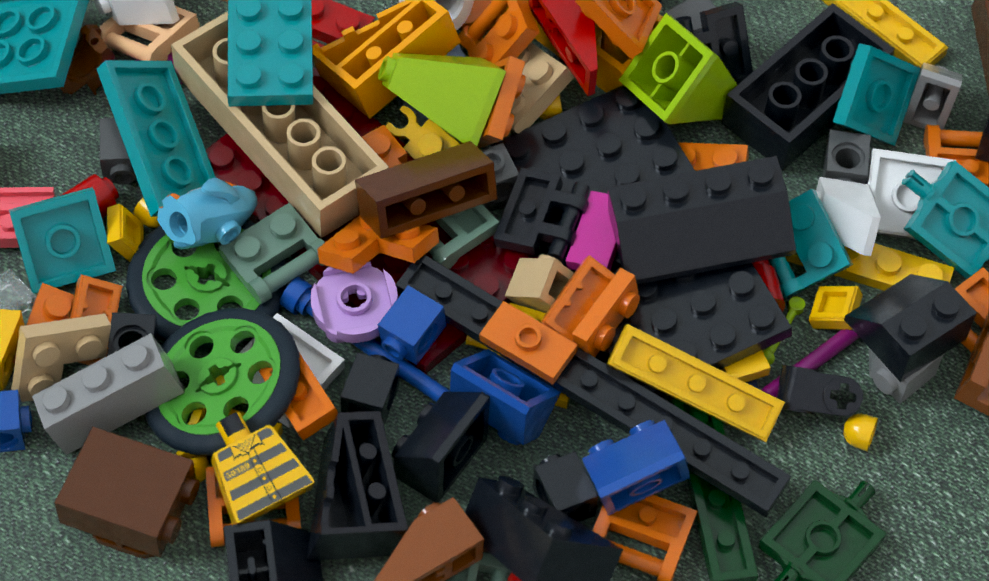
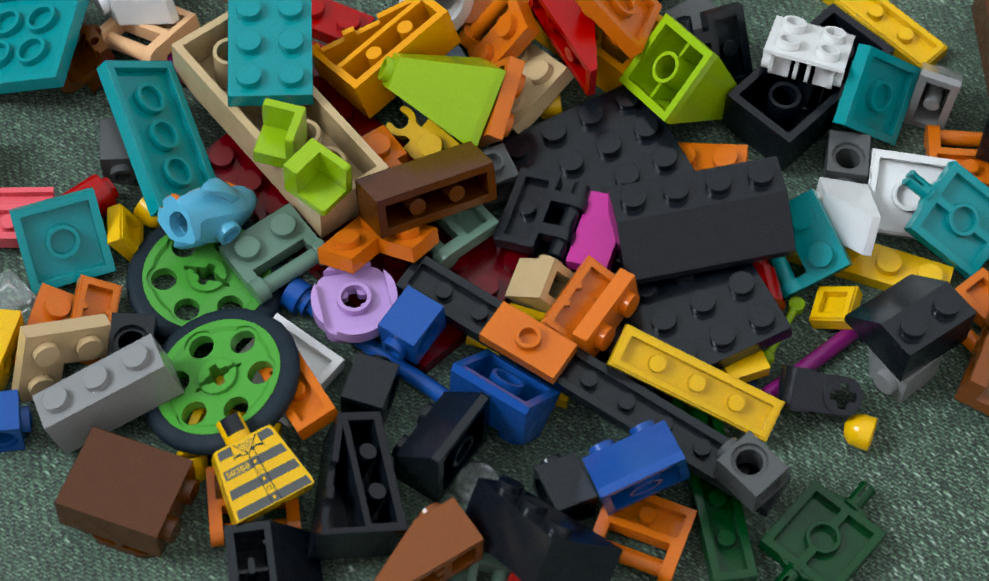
(281, 134): none -> lime panel
(317, 177): none -> lime panel
(468, 478): none -> clear plate
(755, 488): none -> dark grey brick
(810, 44): none -> white hinge

